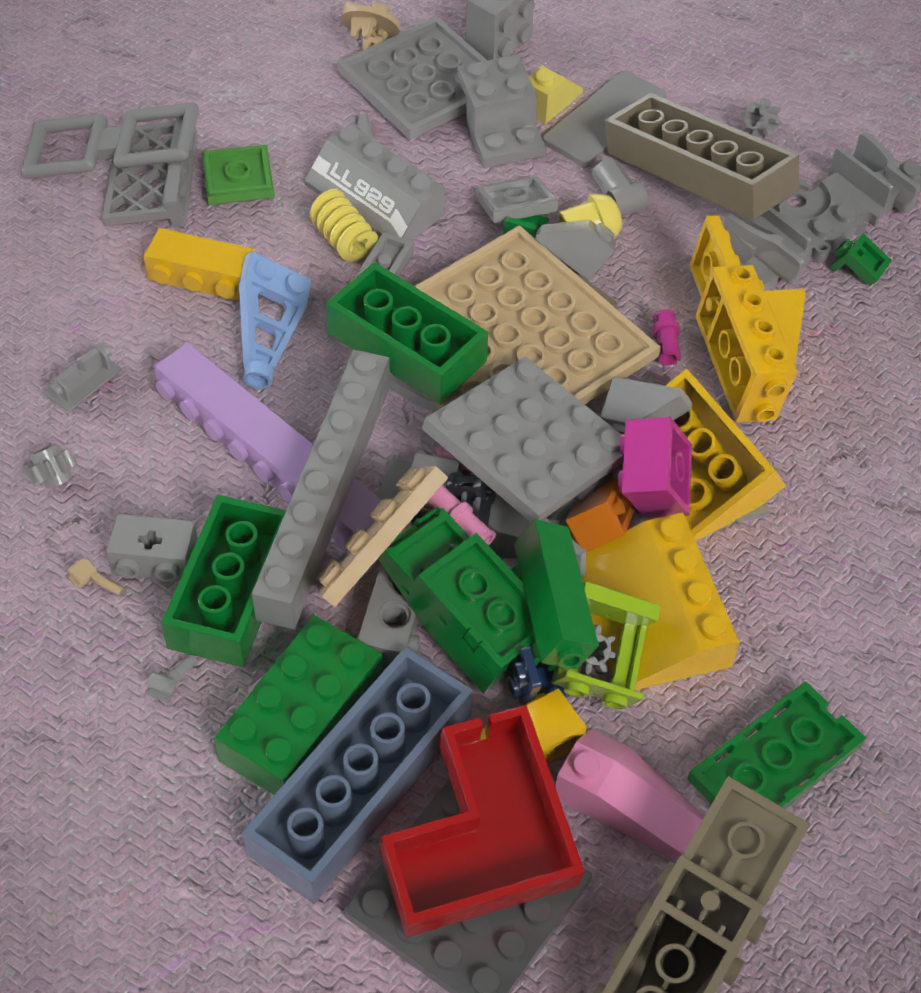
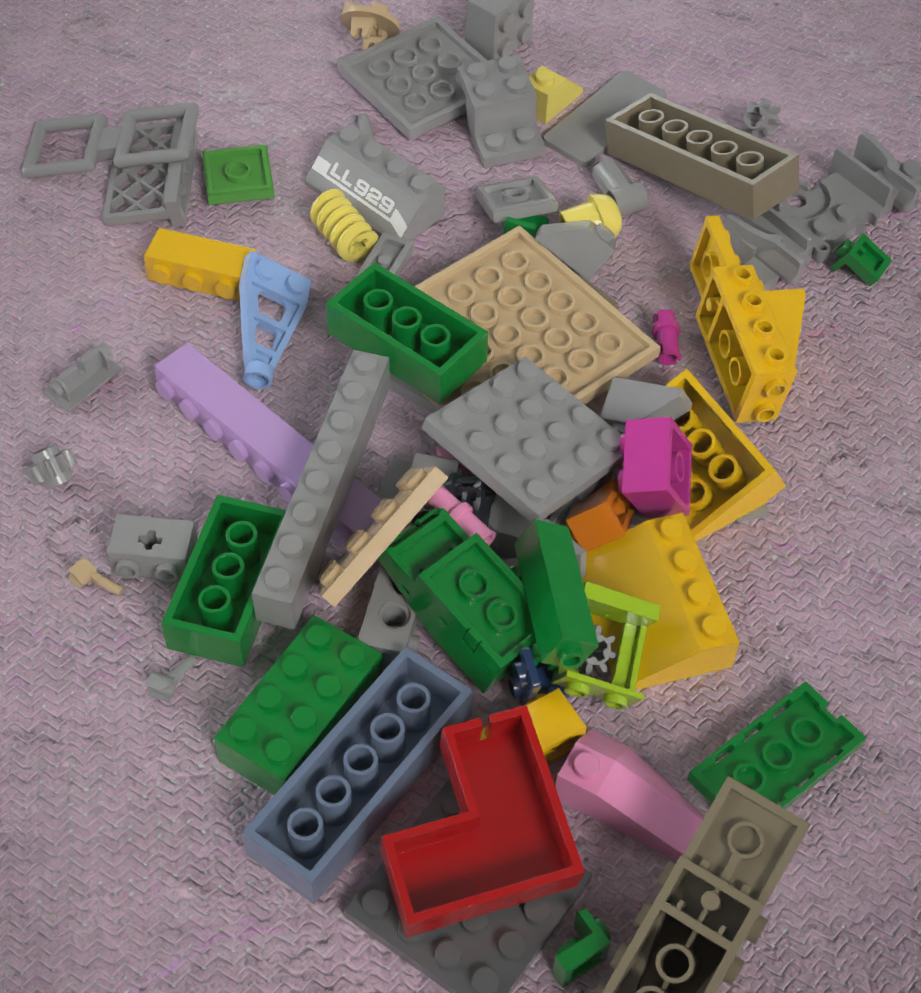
(578, 956): none -> green bracket

